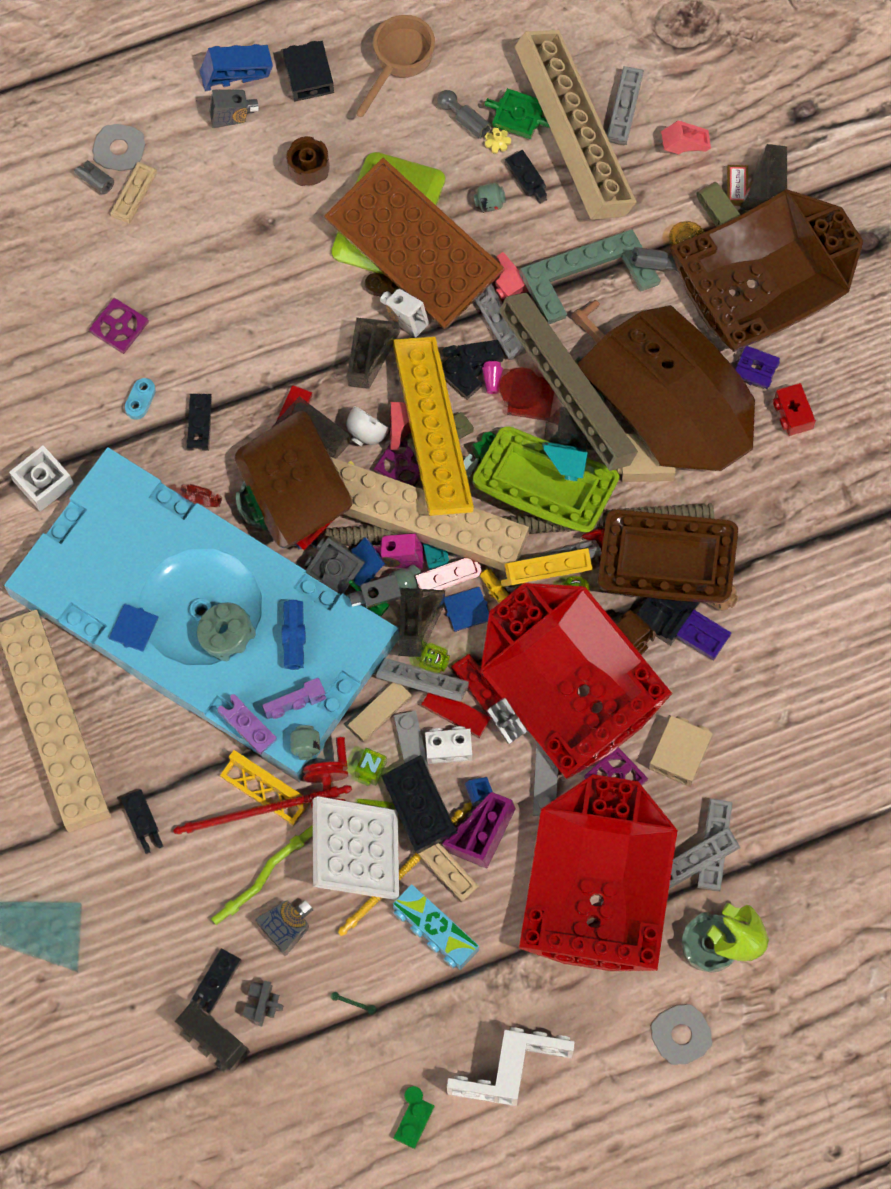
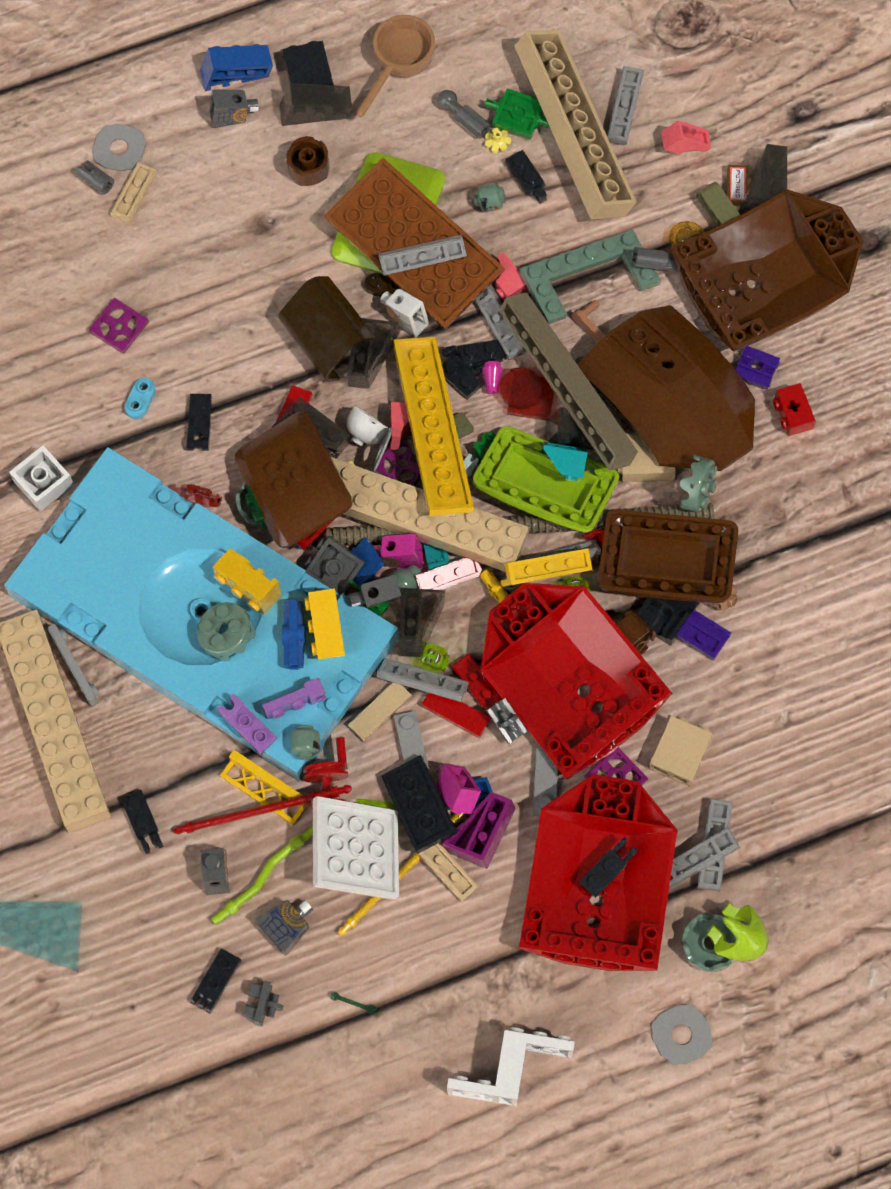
(89, 691): none -> light grey plate
(133, 627): blue piece -> none
(211, 1038): clear smoke wedge -> none
(215, 870): none -> dark grey torso
(247, 581): none -> yellow wedge
(314, 103): none -> clear smoke wedge
(323, 324): none -> dark brown piece
(325, 624): none -> yellow wedge
(370, 767): clear neon green brick -> none
(380, 452): none -> light grey piece
(415, 1118): green hinge -> none
(422, 254): none -> light grey plate
(435, 927): medium azure brick -> none
(448, 745): white brick -> none
(457, 788): none -> dark pink hinge
(467, 609): blue piece -> none
(606, 869): none -> black hinge
(703, 482): none -> sand green plate

